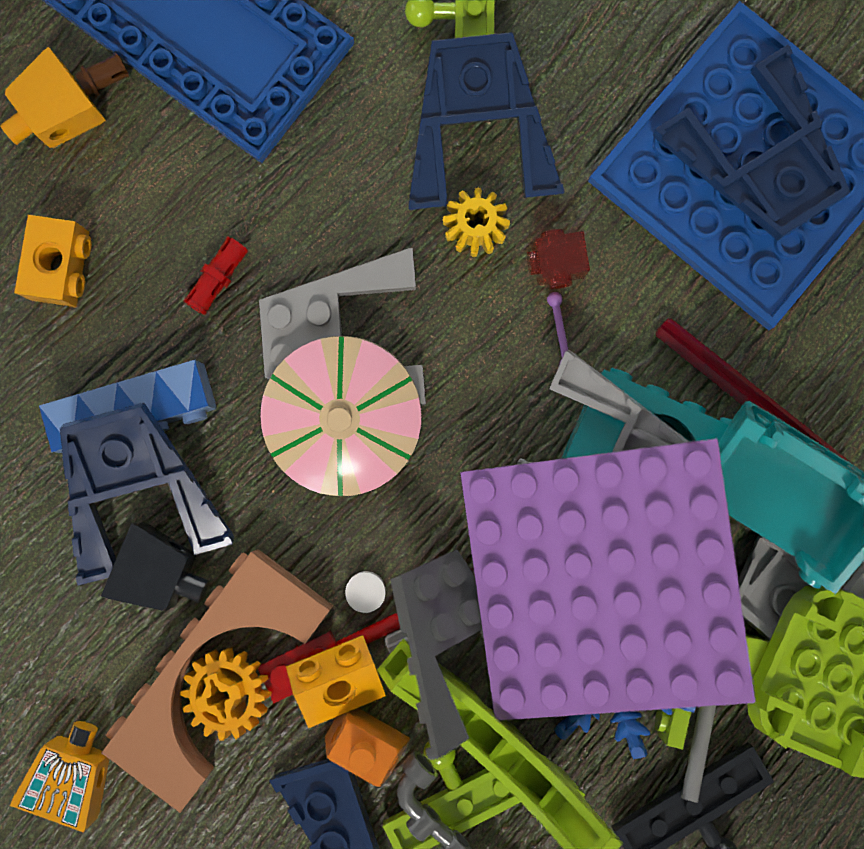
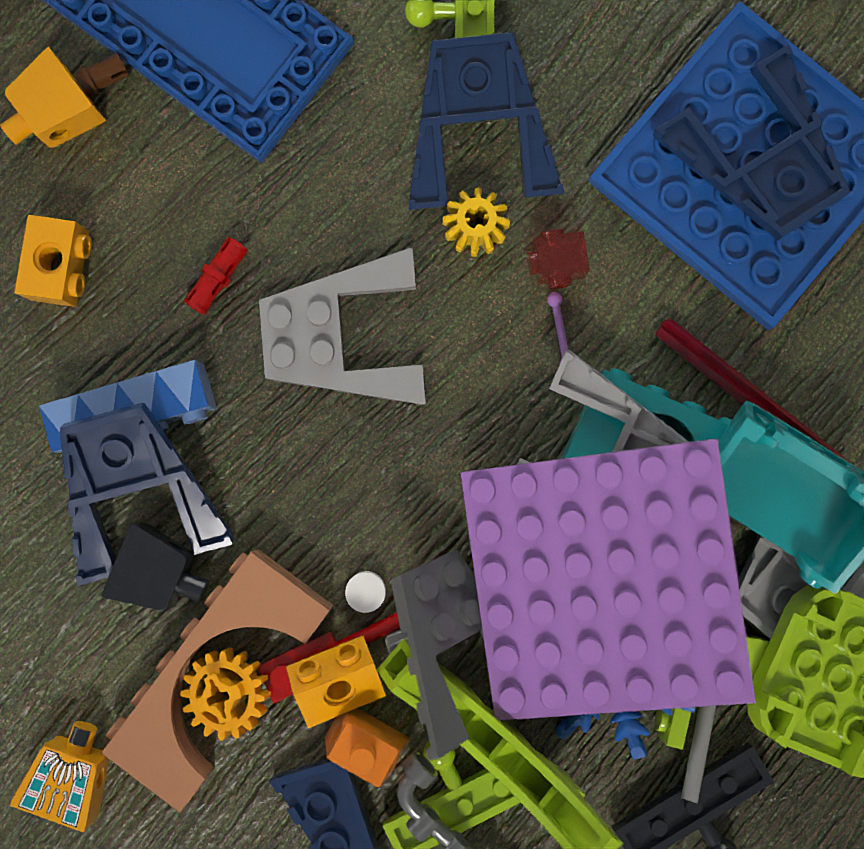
(341, 416): dish -> none

